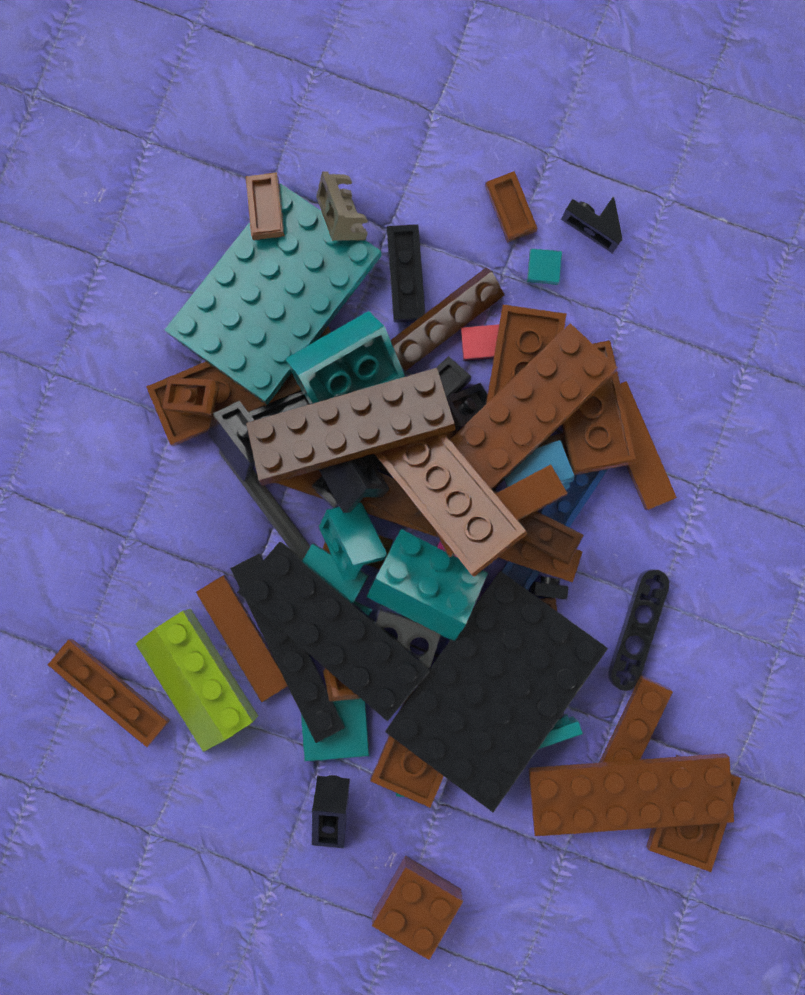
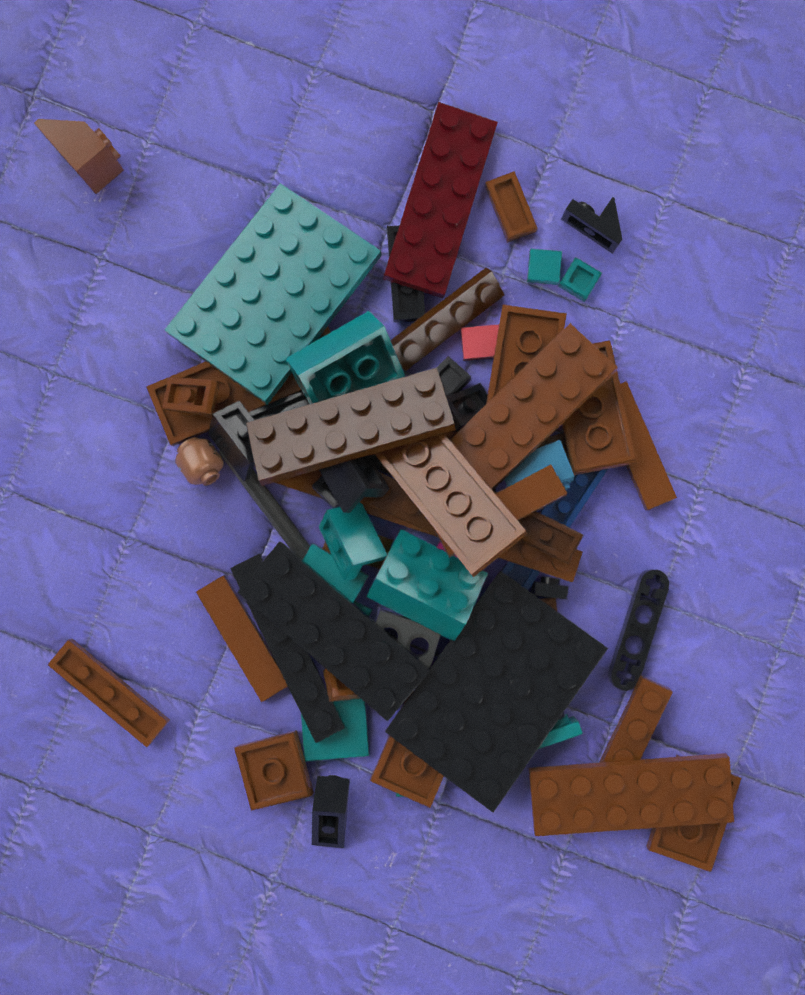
(85, 150): none -> dark orange slope
(196, 679): lime slope -> none
(199, 461): none -> nougat head
(264, 206): tile -> none
(274, 770): none -> dark orange tile
(339, 209): dark tan hinge -> none
(417, 907): dark orange brick -> none
(440, 200): none -> dark red plate
(579, 279): none -> teal tile

